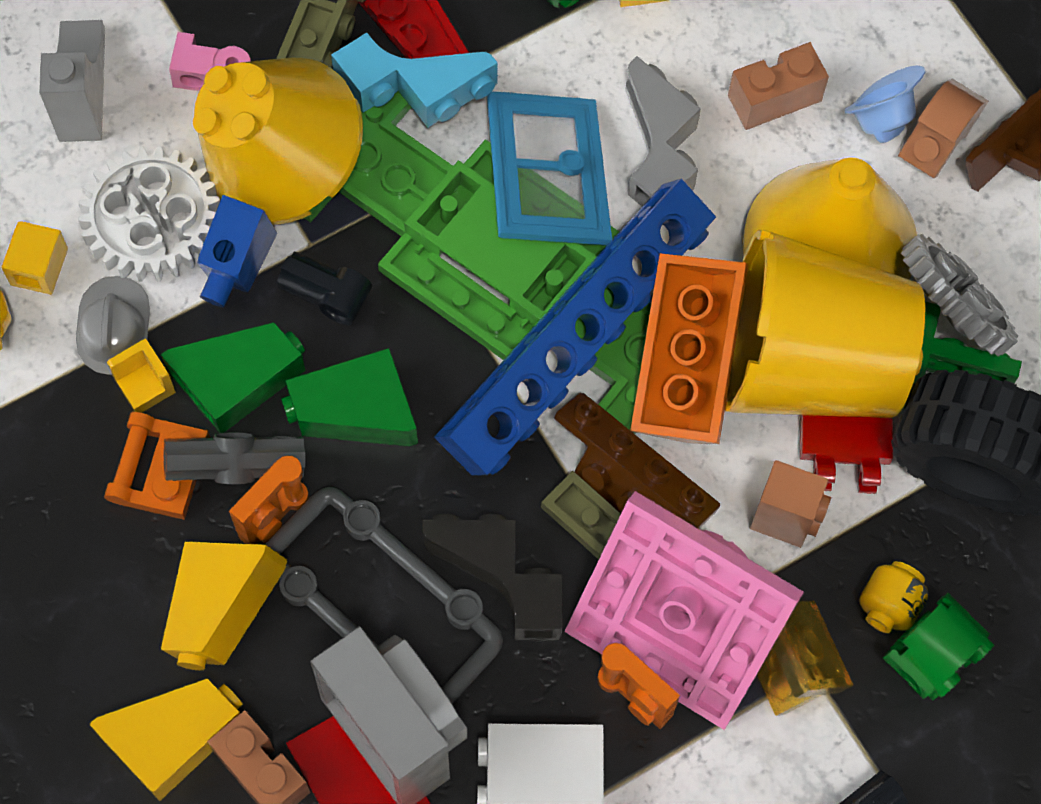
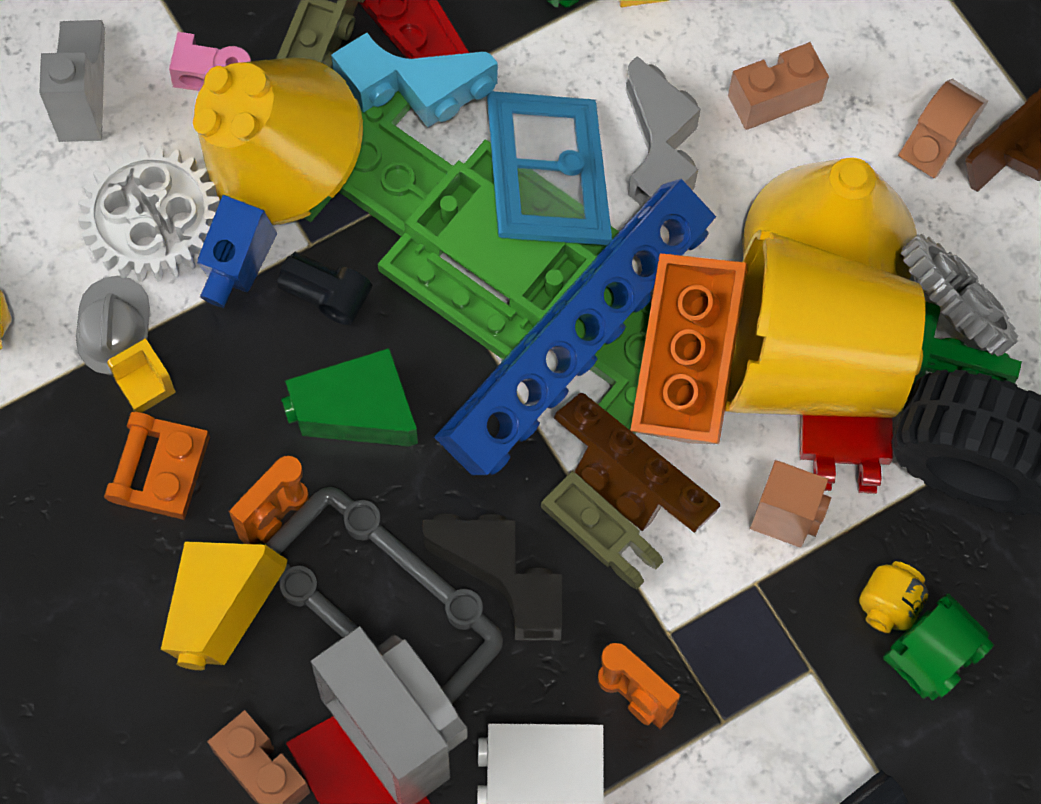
(34, 257): yellow panel -> none
(168, 733): yellow slope -> none
(228, 456): dark grey piece -> none
(235, 371): green slope -> none
(684, 607): bright pink piece -> none
(802, 662): clear yellow bracket -> none
(888, 104): light blue piece -> none

